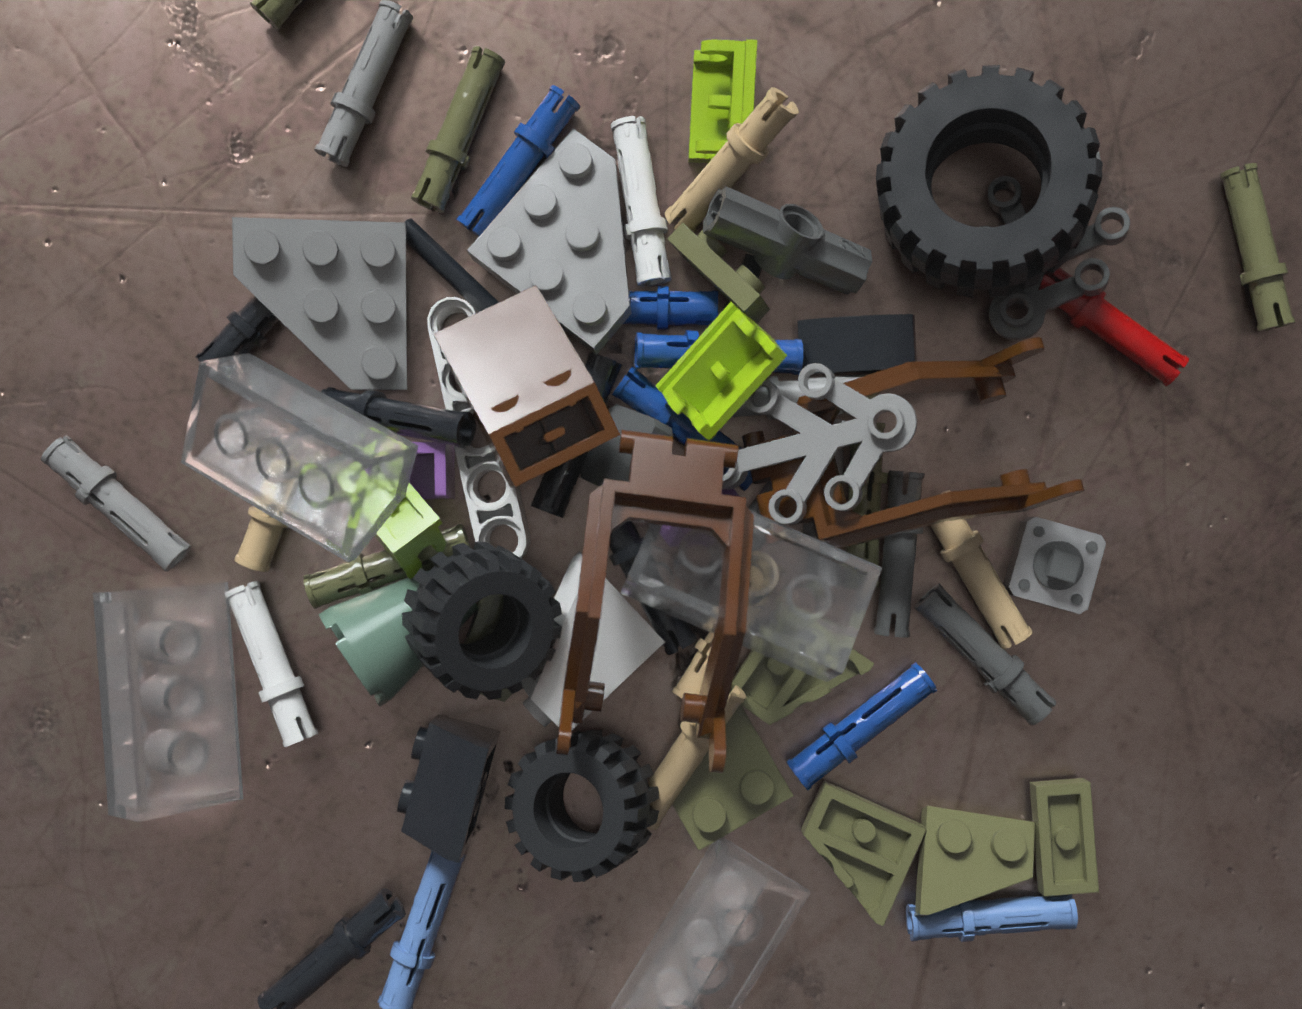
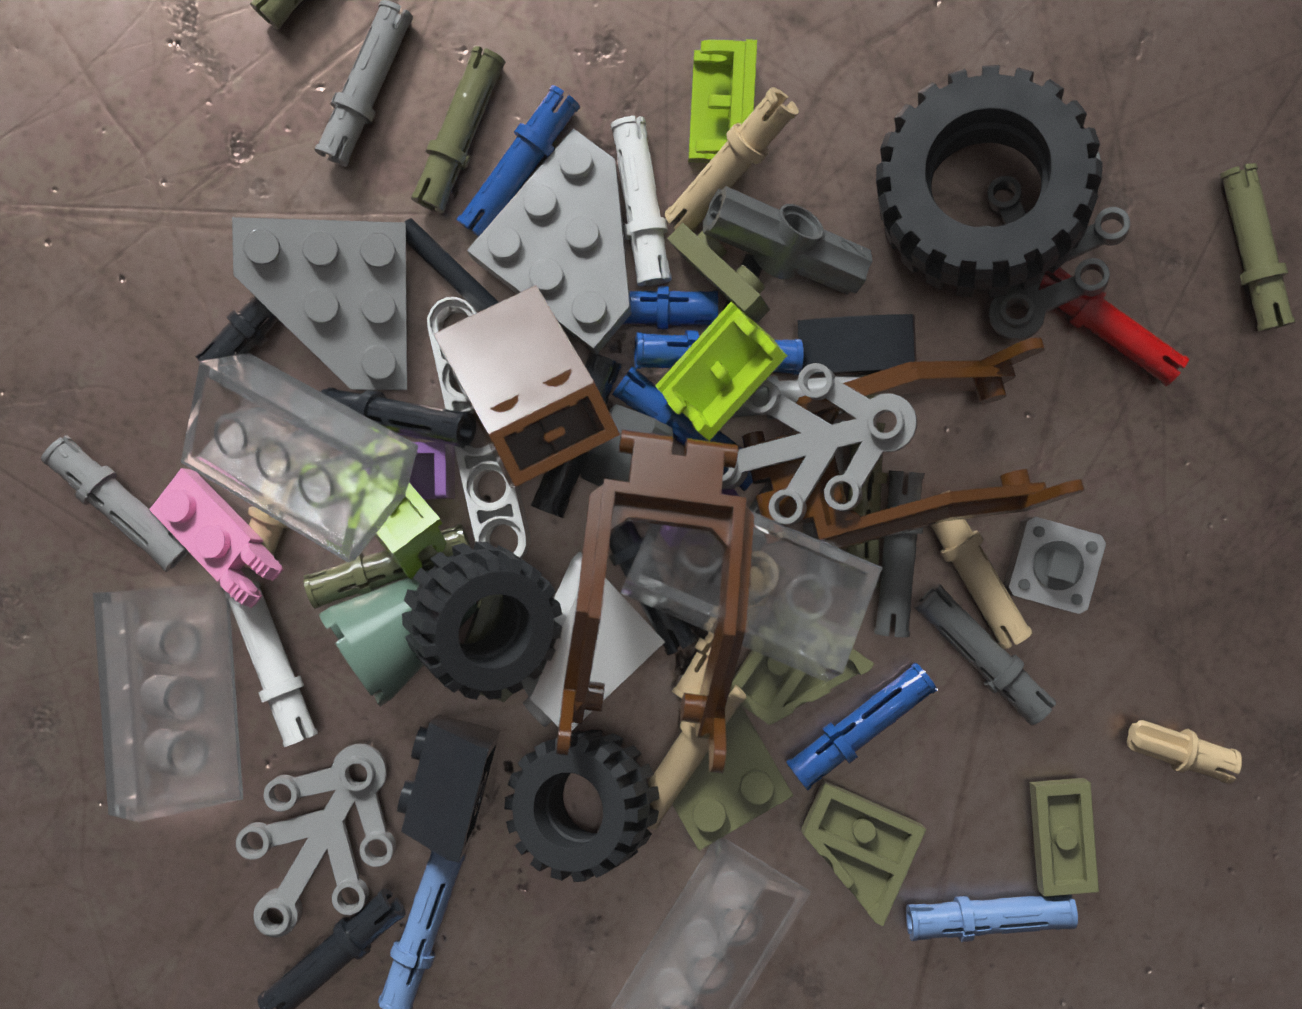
(215, 535): none -> bright pink hinge
(324, 832): none -> light grey plant
(969, 857): olive wing -> none
(1184, 751): none -> tan axle

